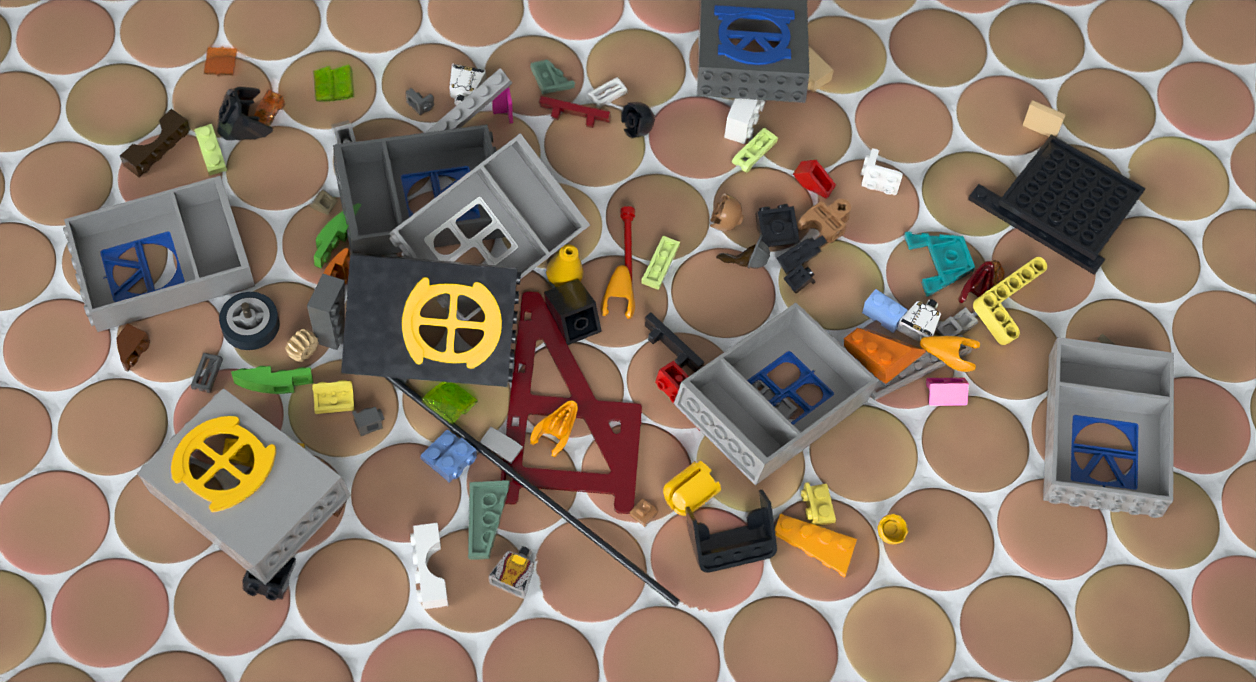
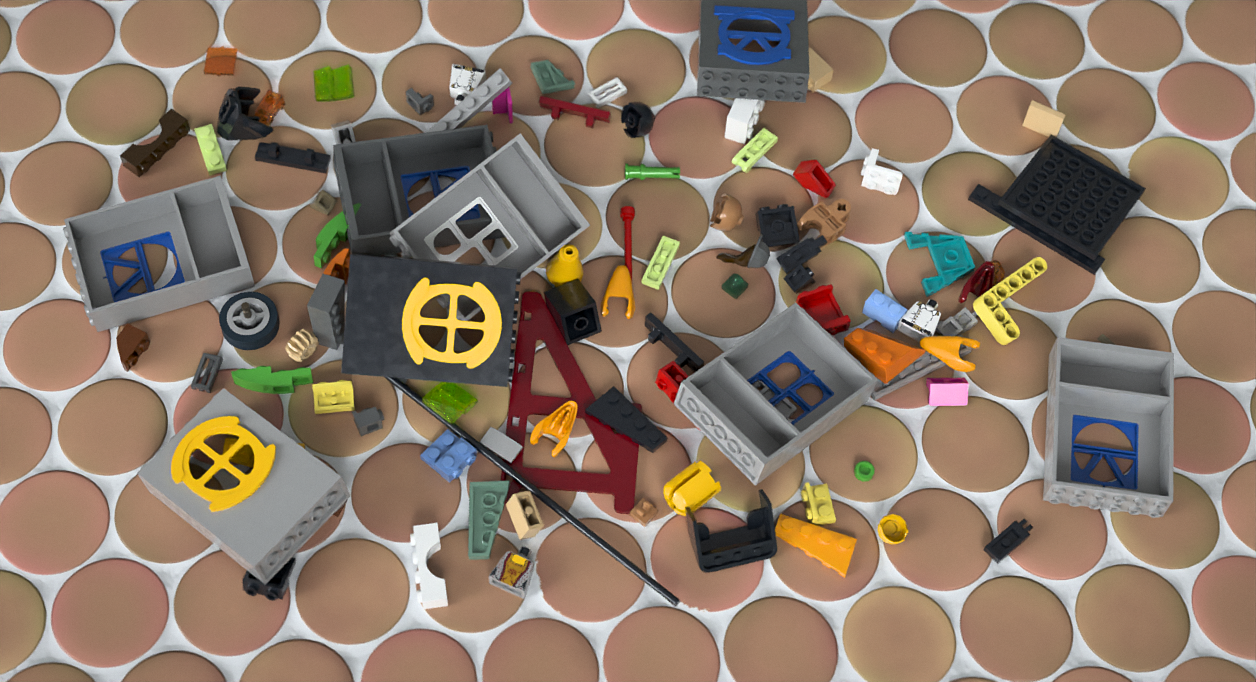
(292, 157): none -> black hinge
(524, 515): none -> tan brick
(622, 415): none -> black wing
(650, 172): none -> bright green pin
(734, 285): none -> clear green tile
(824, 309): none -> red panel
(864, 471): none -> bright green tile
(1008, 540): none -> black hinge

